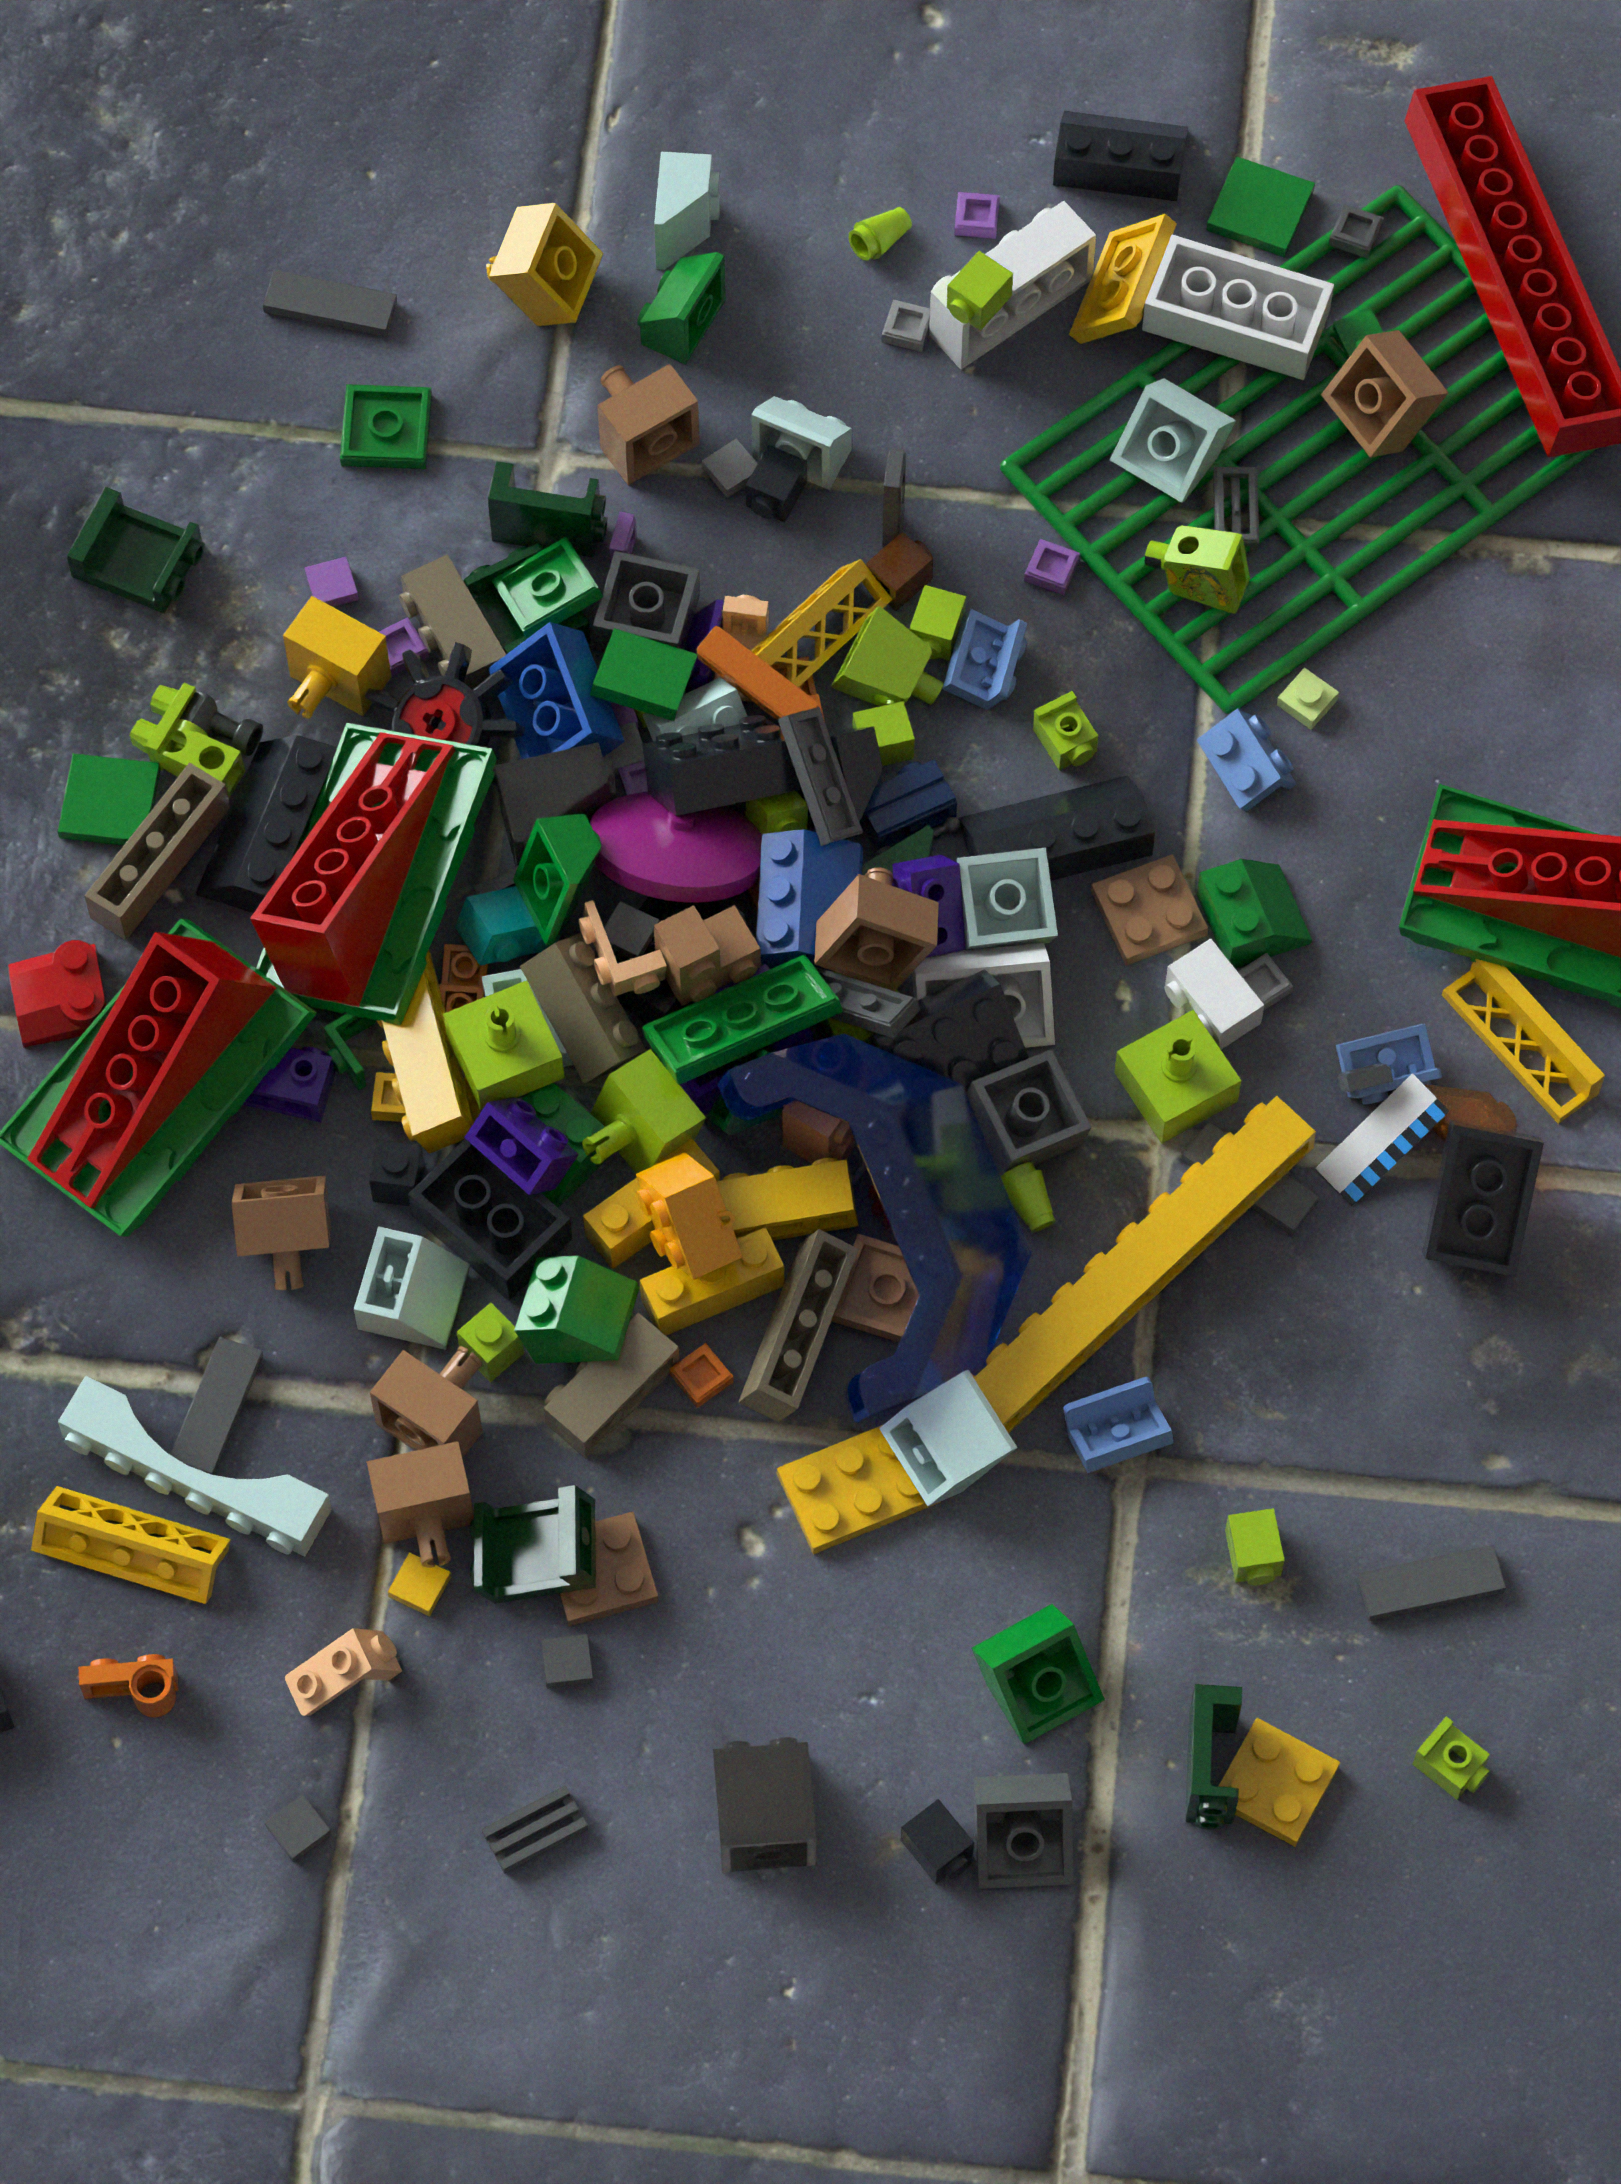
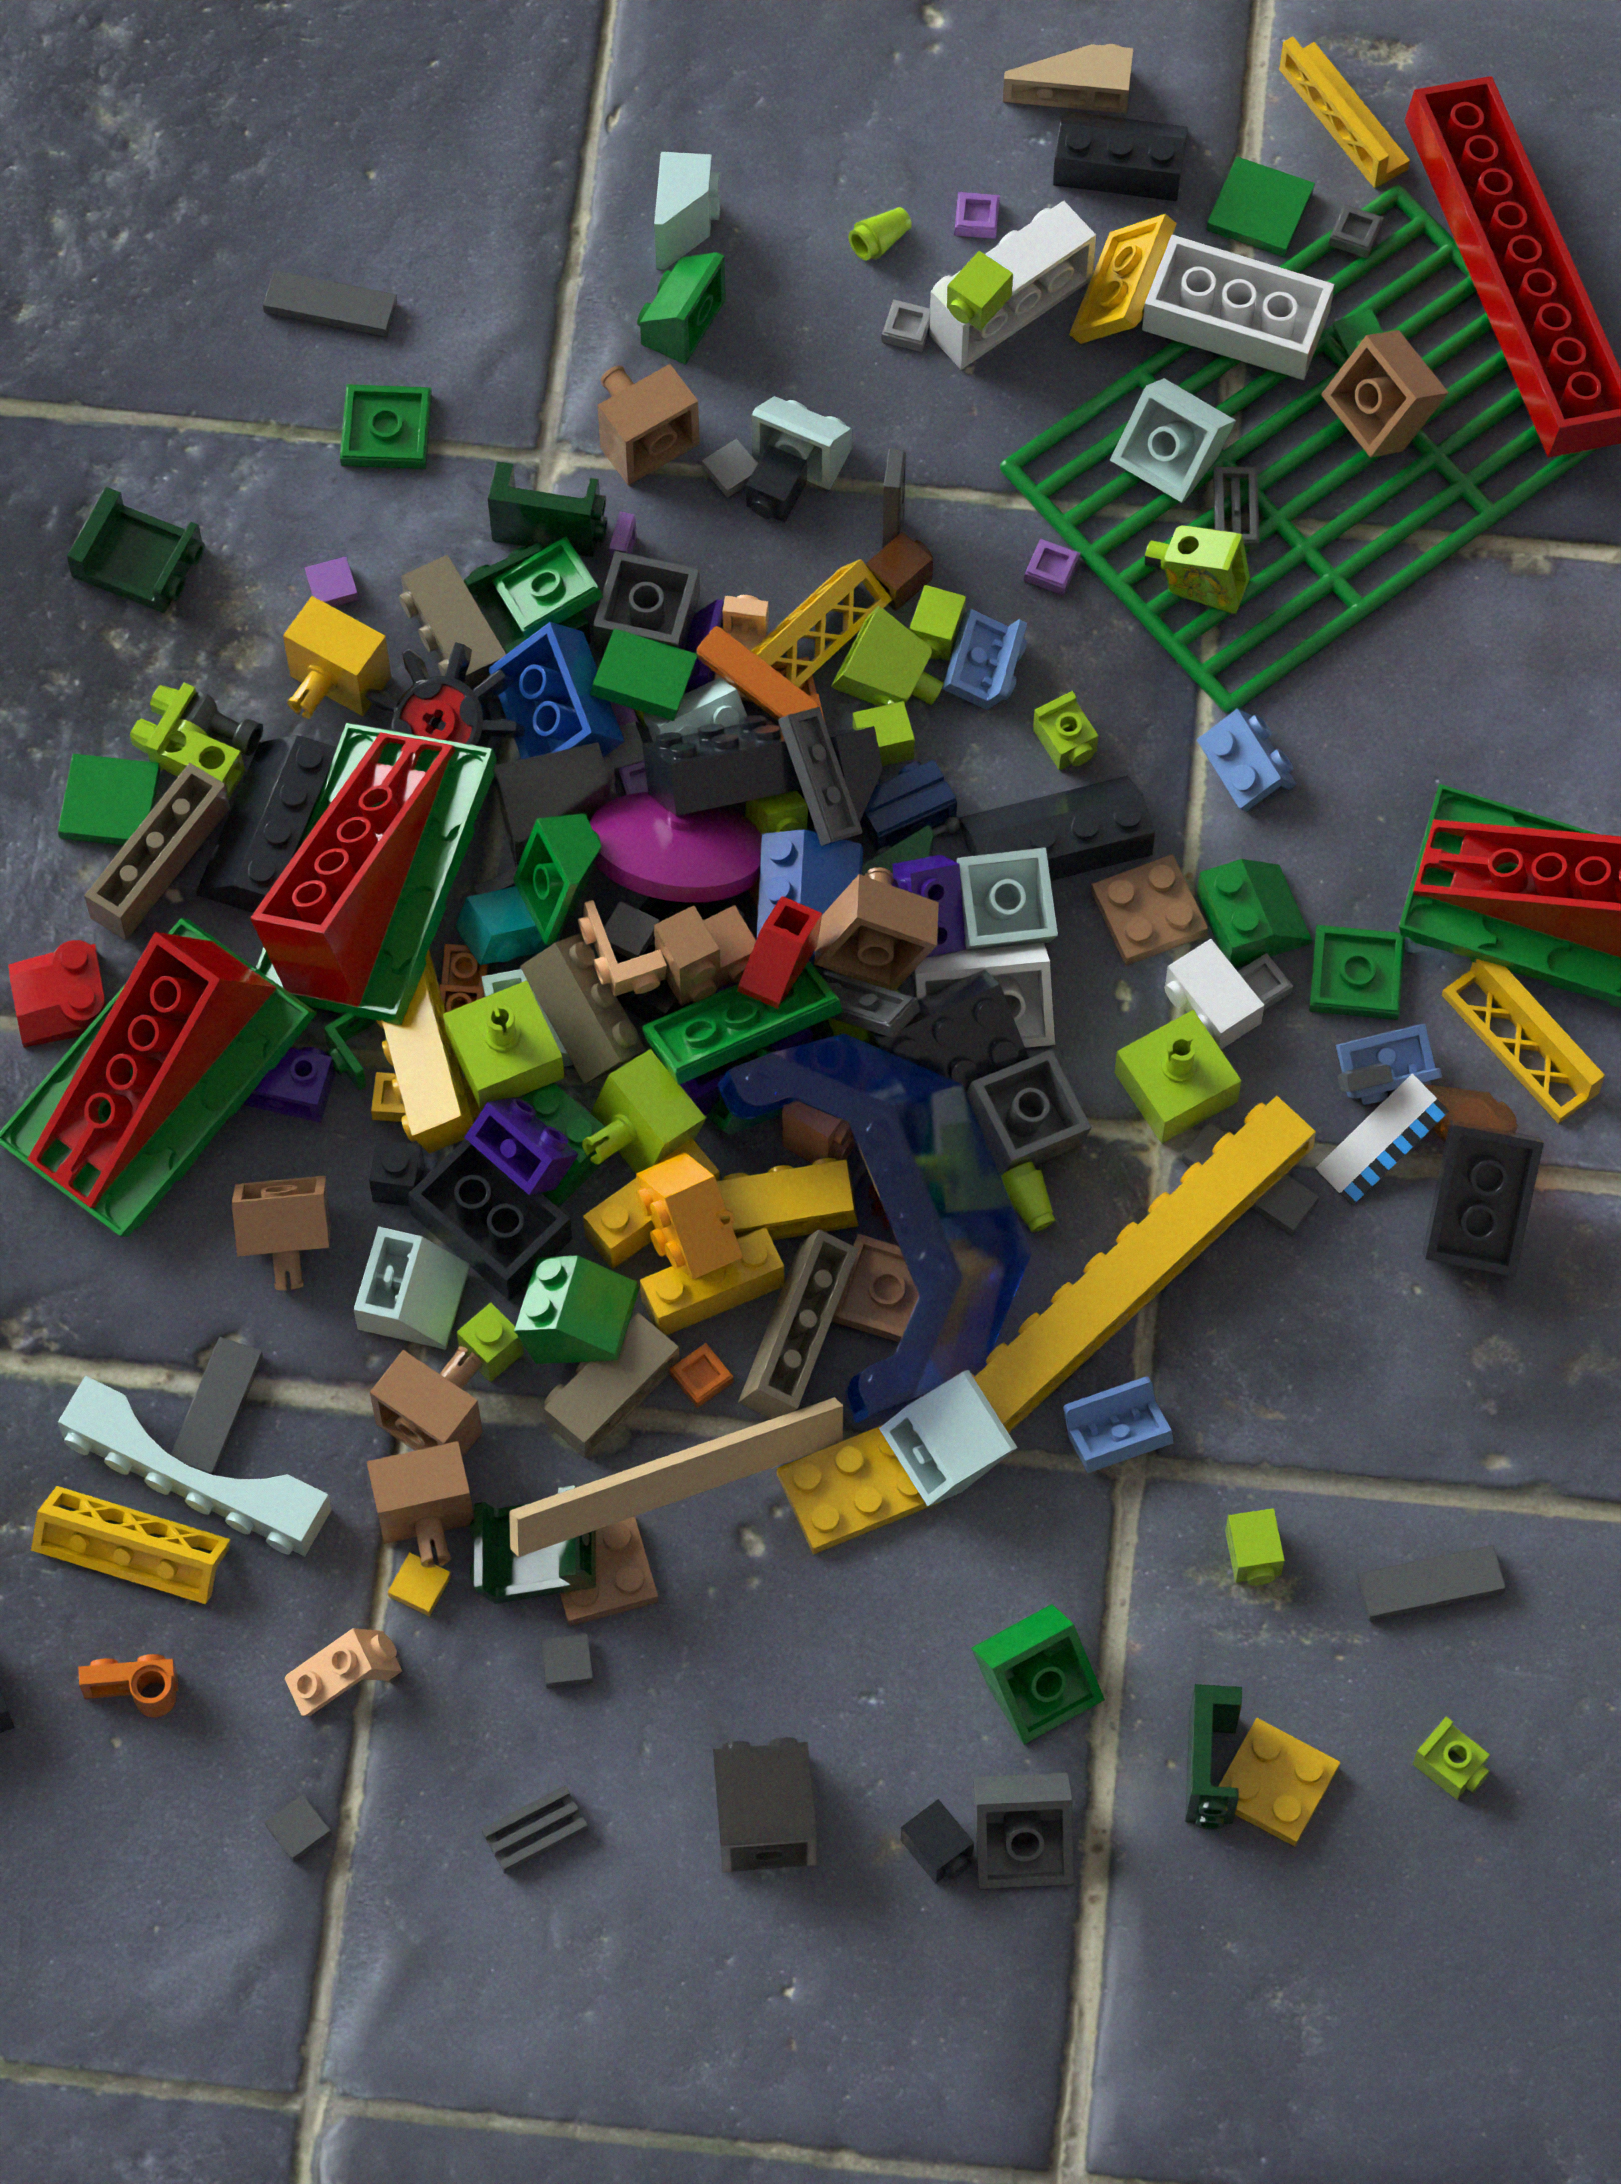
(400, 638): medium lavender tile -> none
(545, 264): yellow brick -> none
(675, 1477): none -> tan tile
(781, 952): none -> red slope
(1079, 79): none -> tan slope
(1307, 698): yellowish green plate -> none
(1342, 112): none -> yellow fence
(1357, 972): none -> green tile

